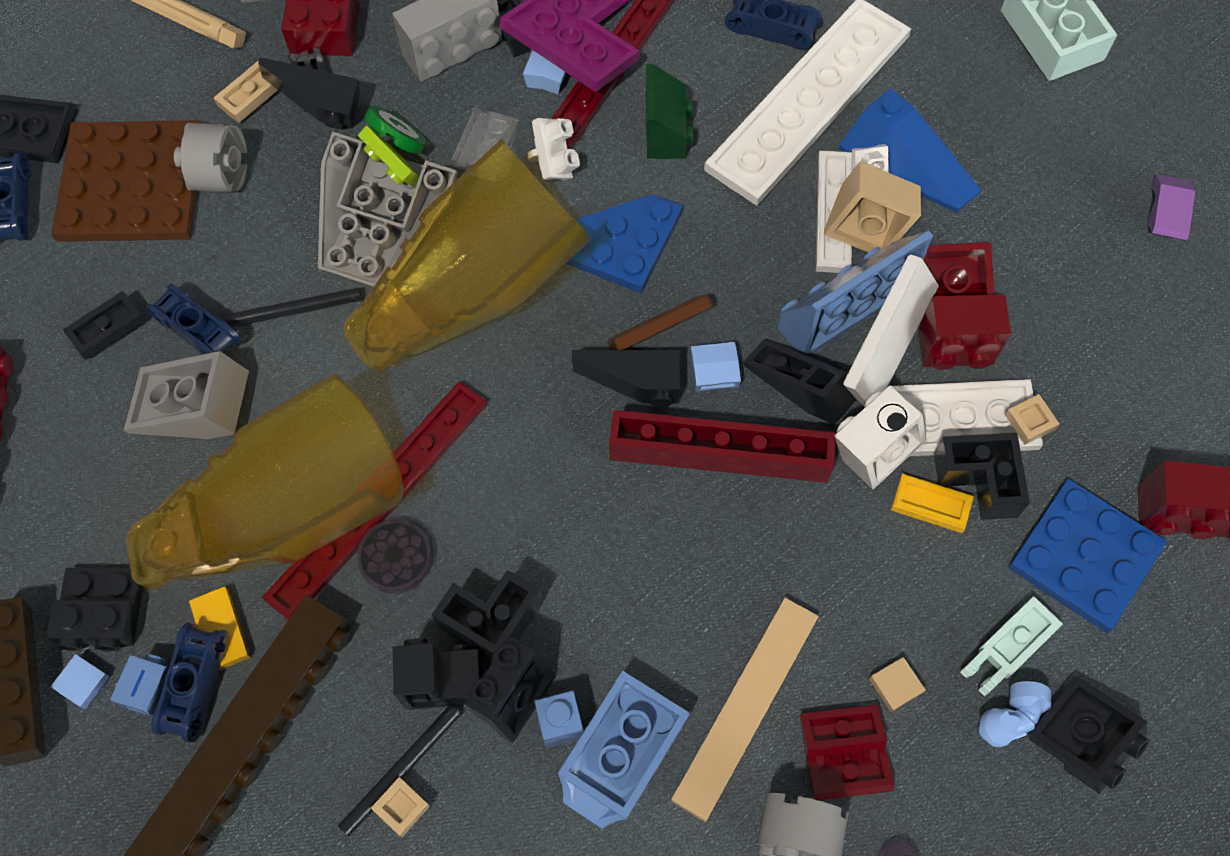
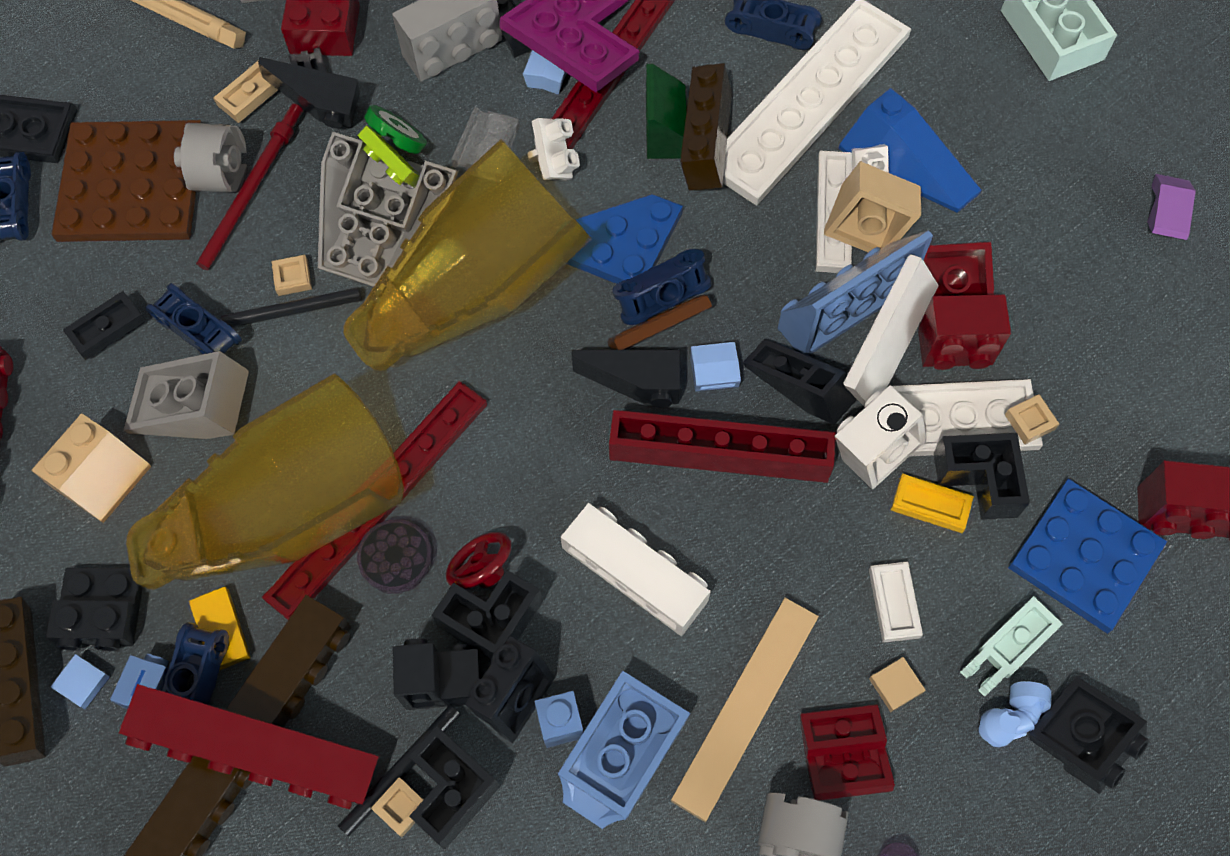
(91, 468): none -> tan slope
(247, 744): none -> dark red brick
(280, 135): none -> dark red bar
(291, 275): none -> tan tile
(460, 788): none -> black brick
(482, 567): none -> dark red piece
(635, 568): none -> white brick
(681, 279): none -> dark blue piece
(706, 127): none -> dark brown brick
(895, 602): none -> white tile

